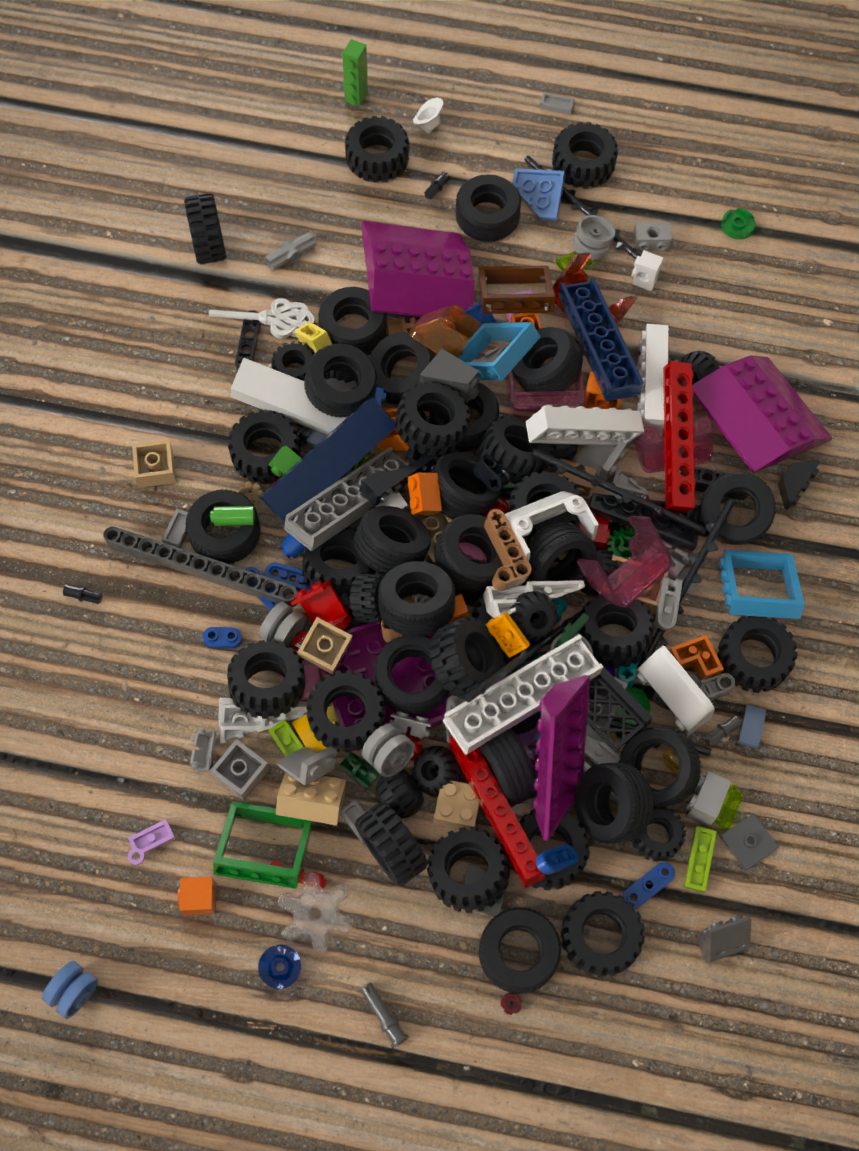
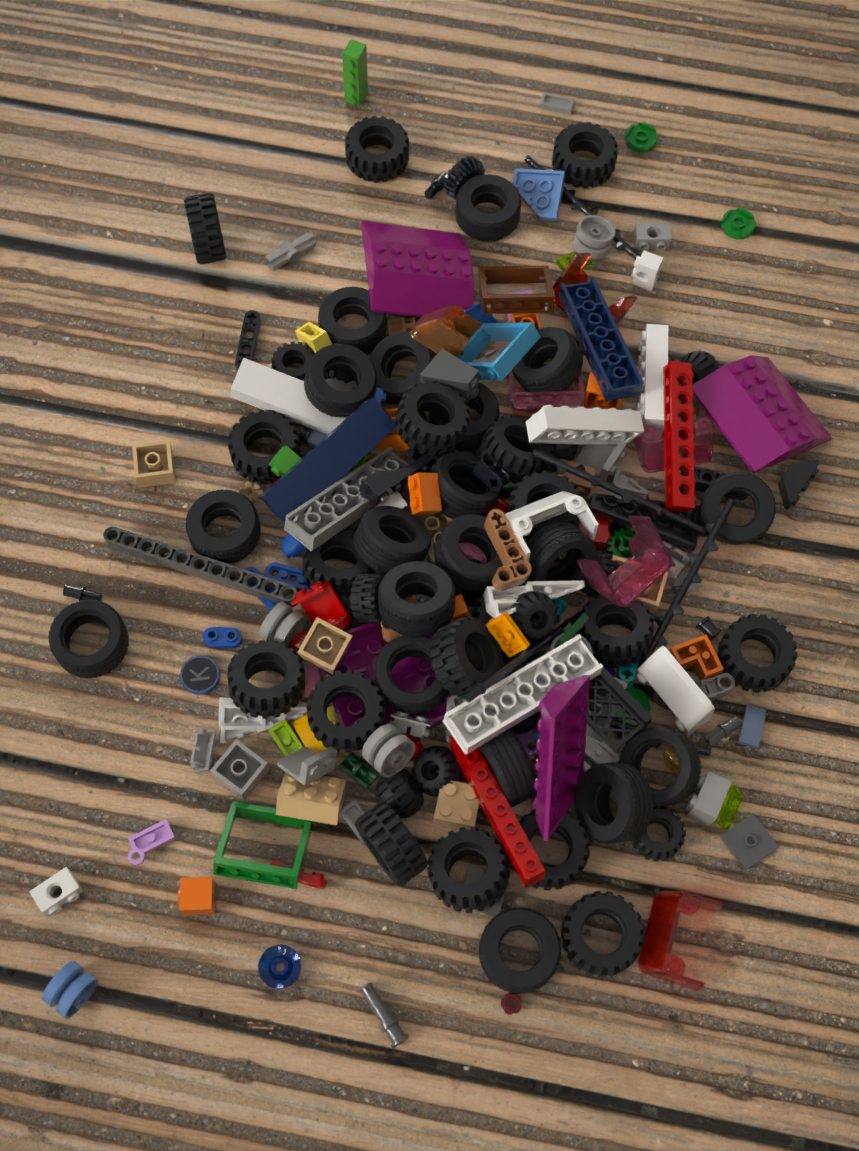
(44, 892): none -> white brick
(83, 613): none -> black tyre
(176, 529): light grey tile -> none
(200, 675): none -> black tile
(233, 516): bright green brick -> none
(279, 318): white piece -> none
(328, 905): clear plate -> none
(428, 115): white piece -> none
(460, 173): none -> black gear
(556, 859): blue plate -> none
(641, 137): none -> green tile
(657, 880): blue plate -> none
(659, 935): none -> clear red windscreen
(668, 603): light grey plate -> none
(700, 859): lime plate -> none
(708, 628): none -> black bush
(725, 939): dark grey slope -> none
(758, 606): dark azure window -> none

